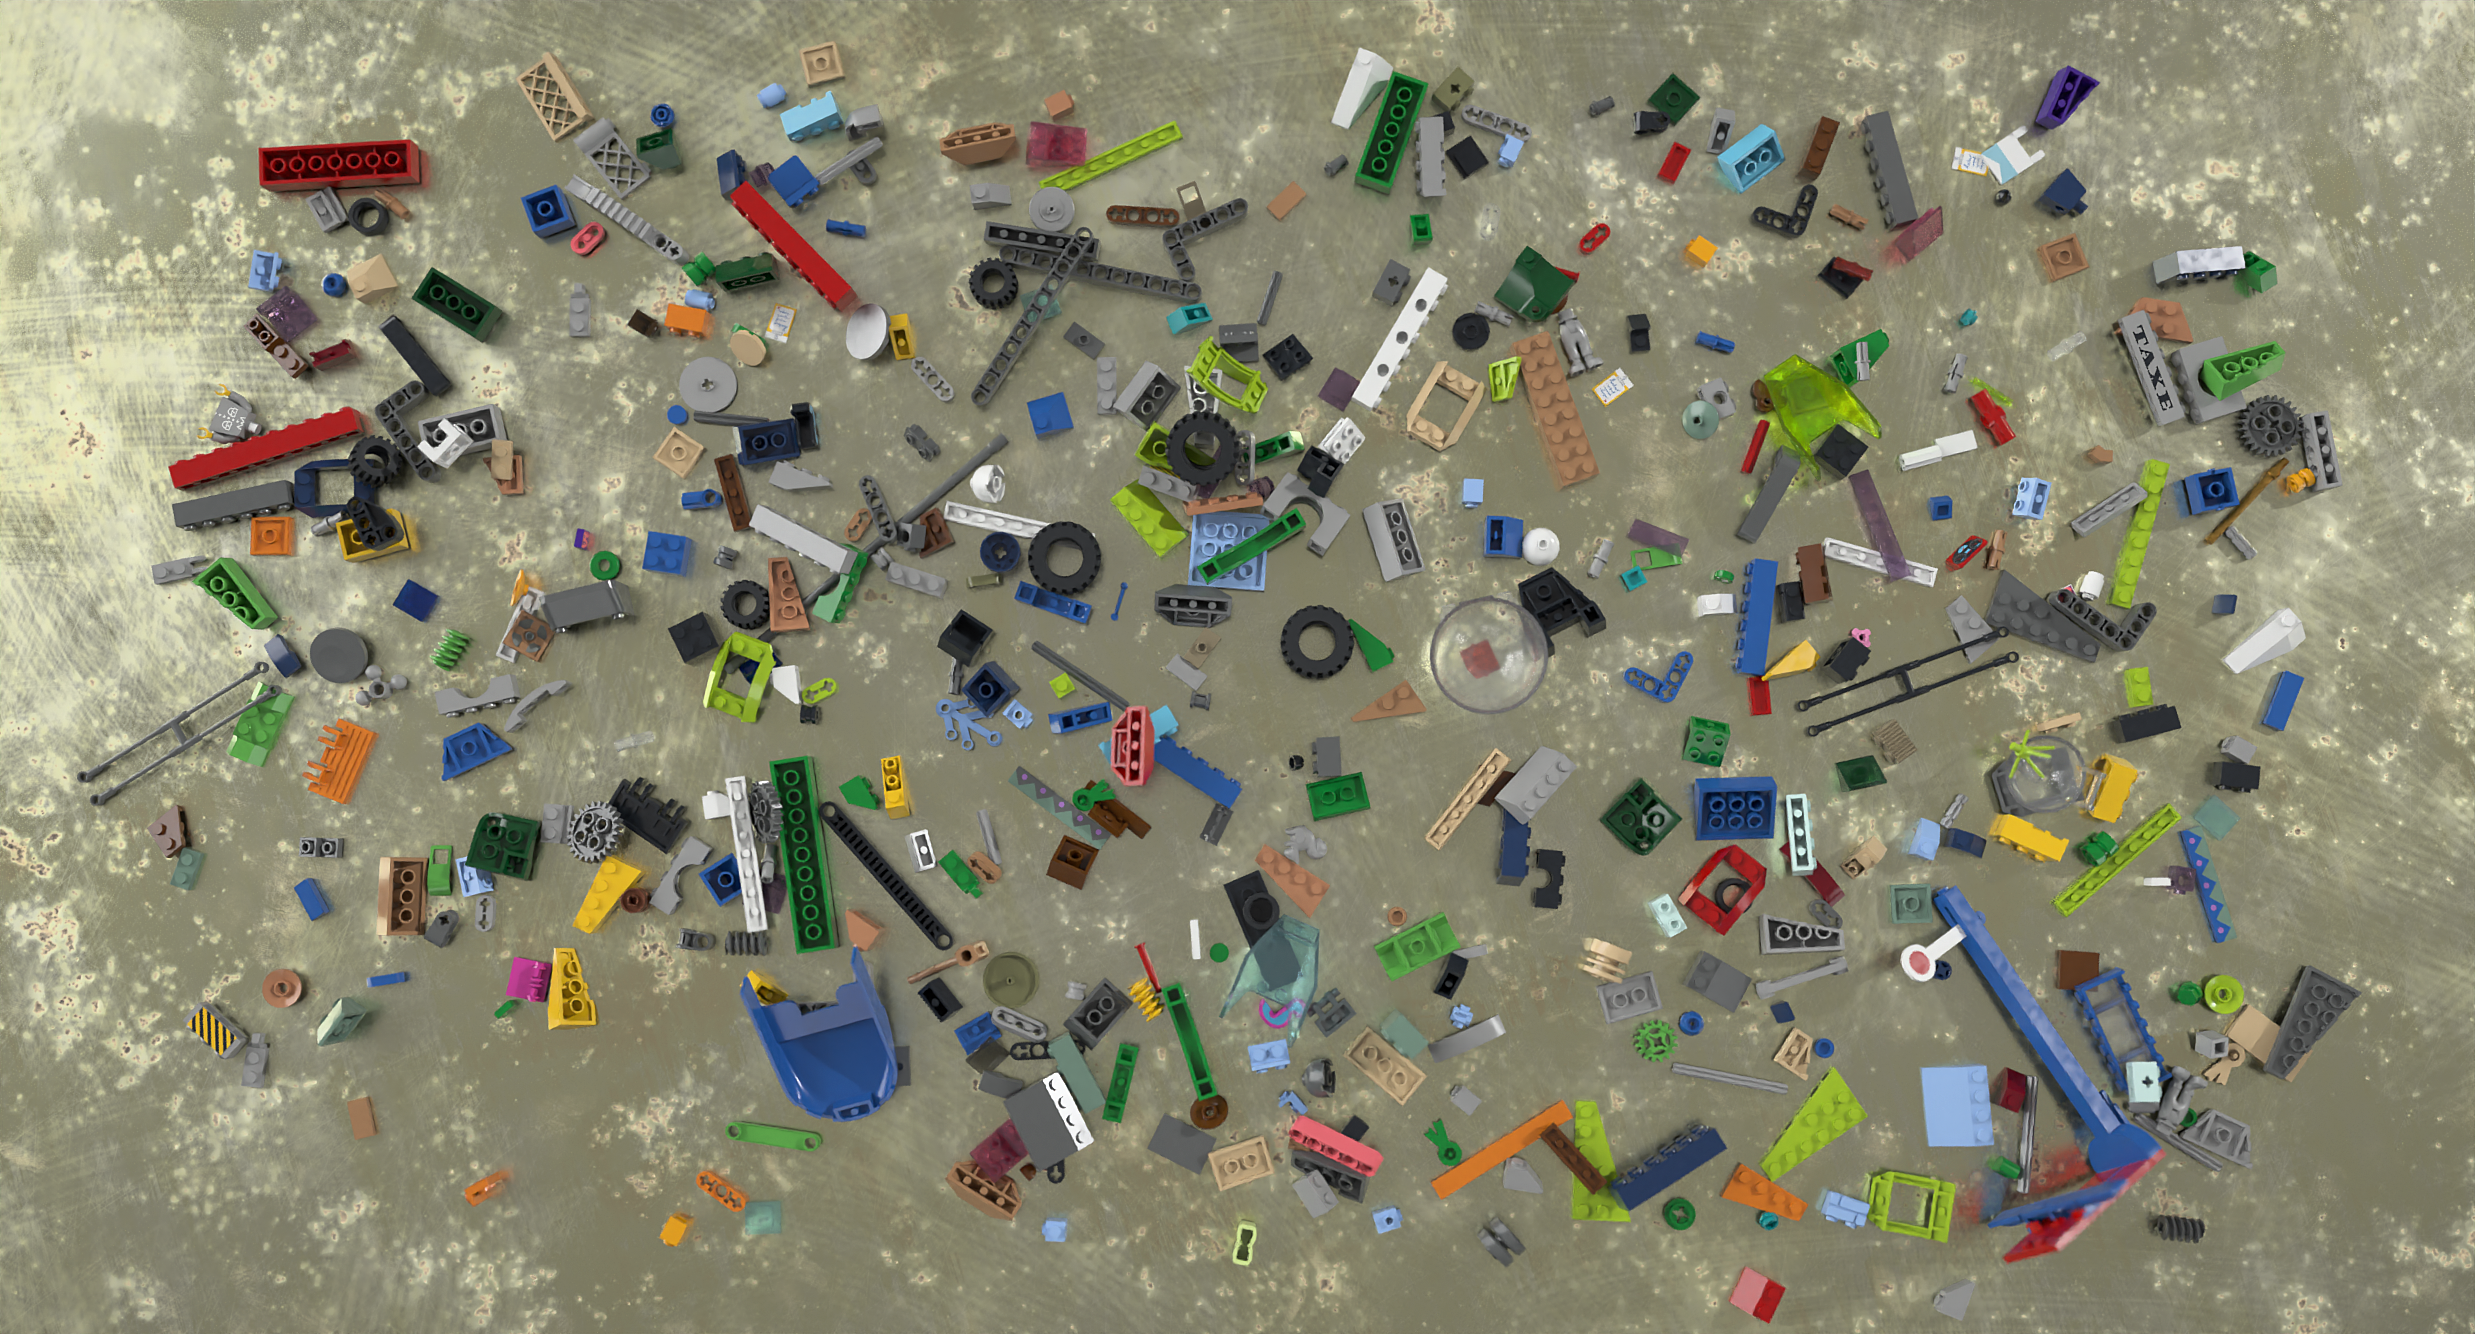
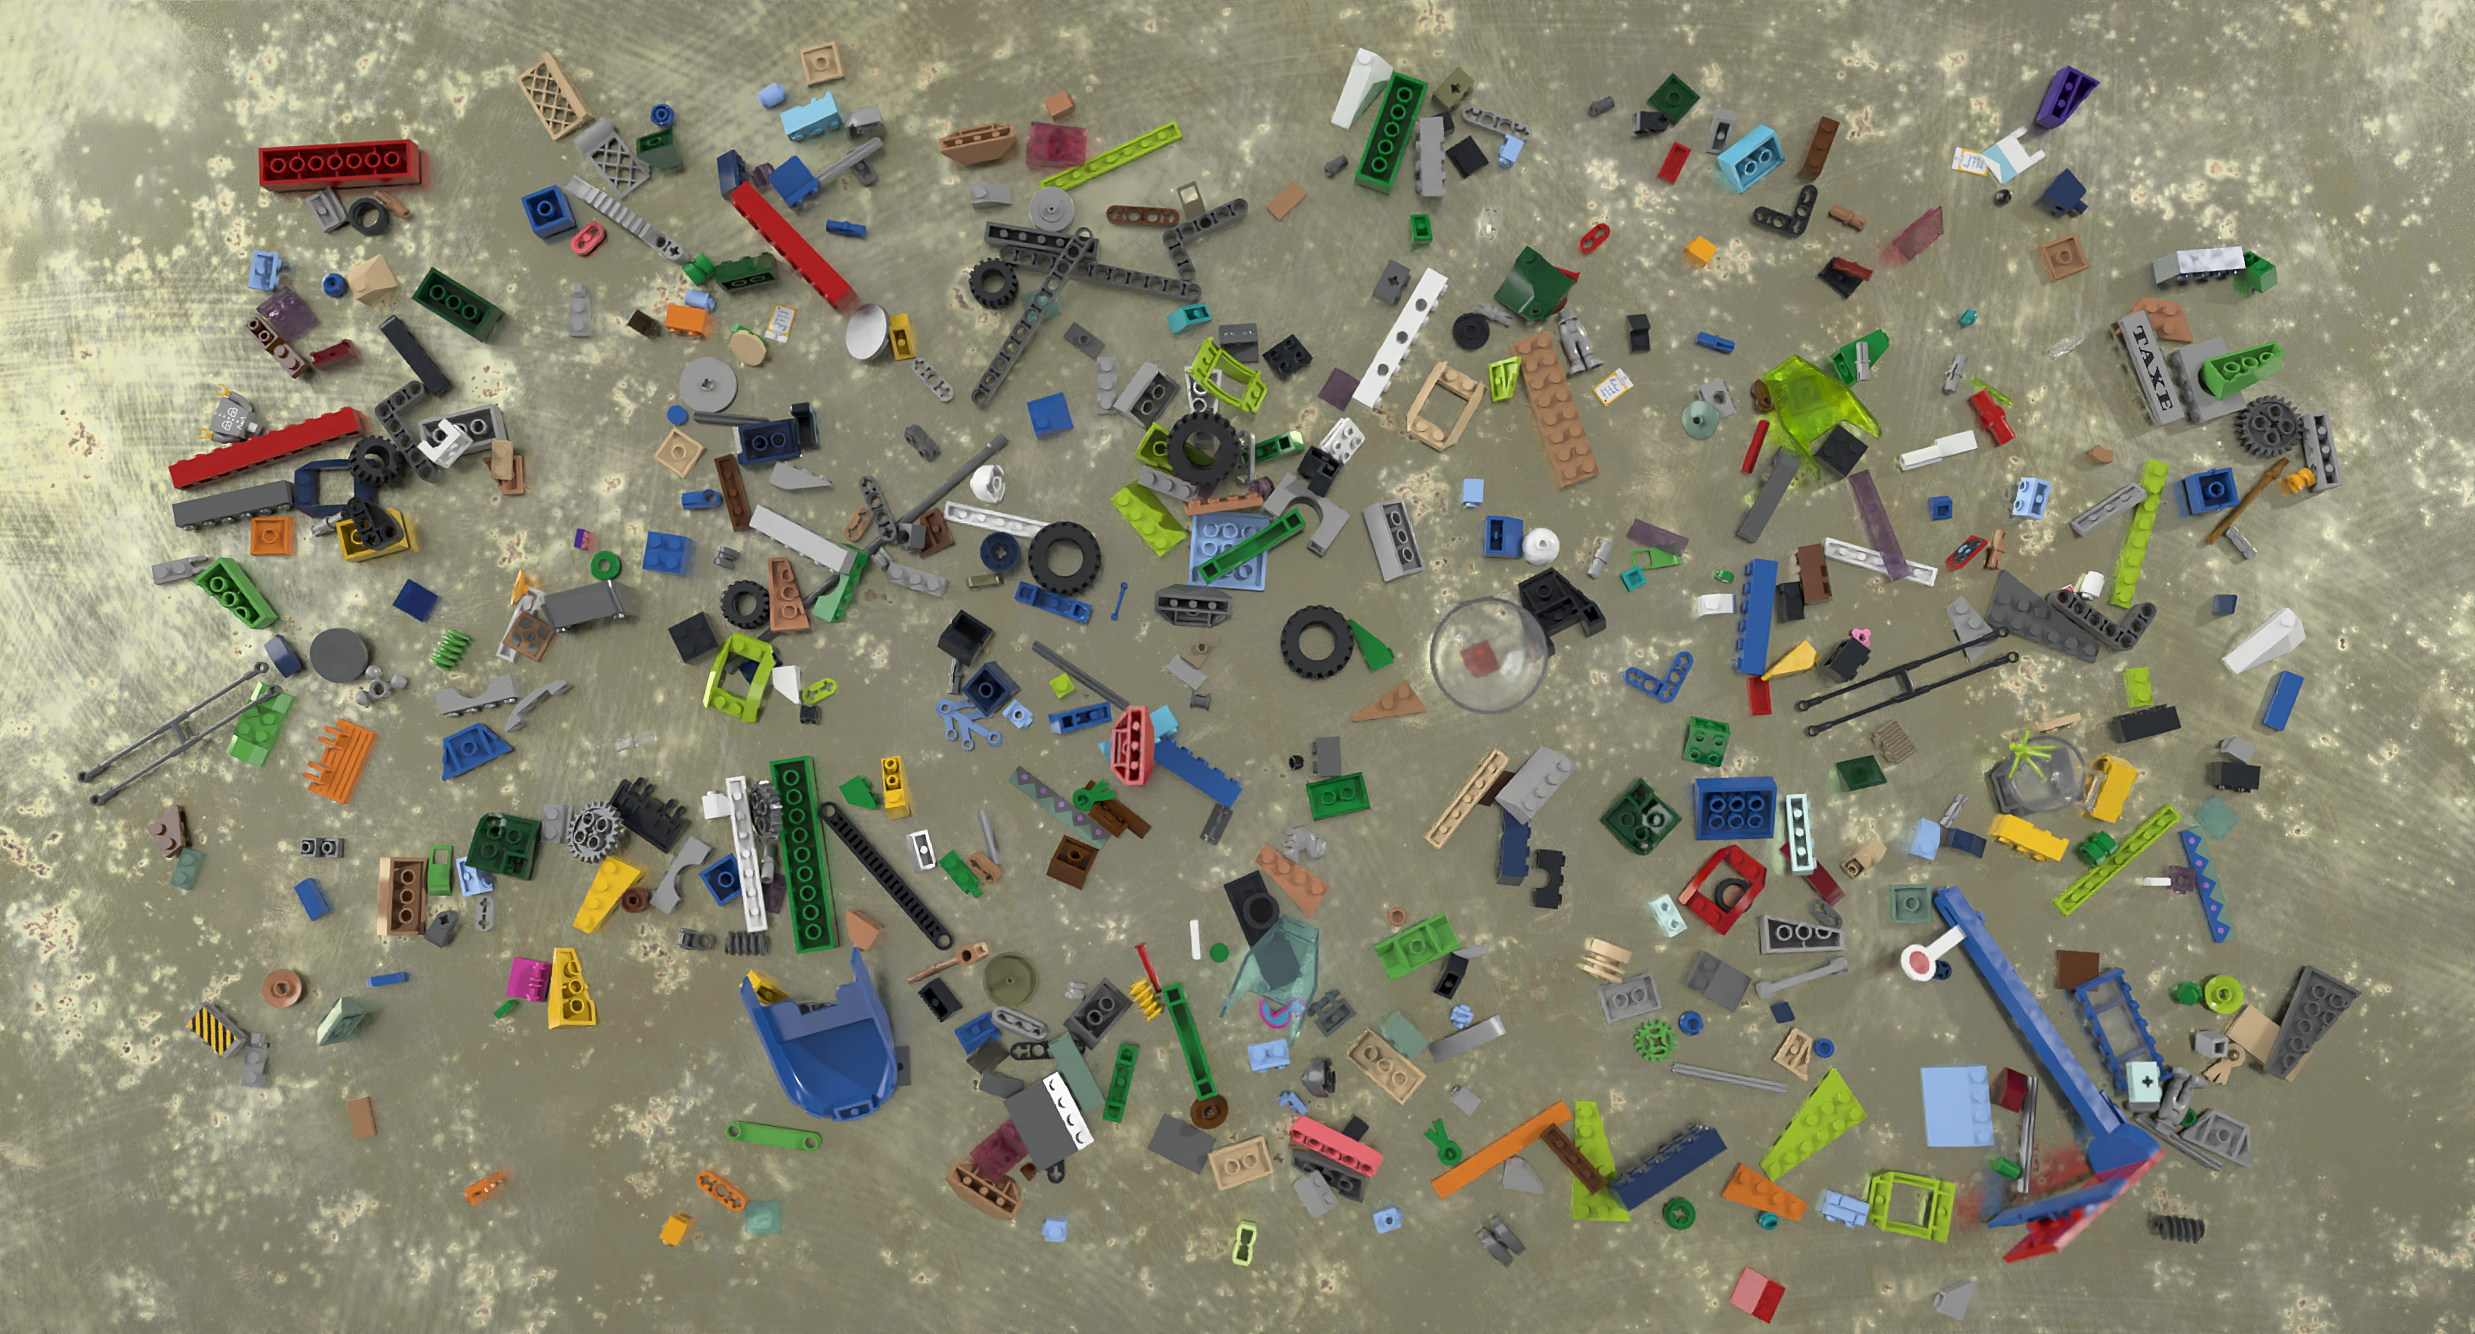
(1269, 298): dark grey axle -> none
(1889, 169): dark grey brick -> none

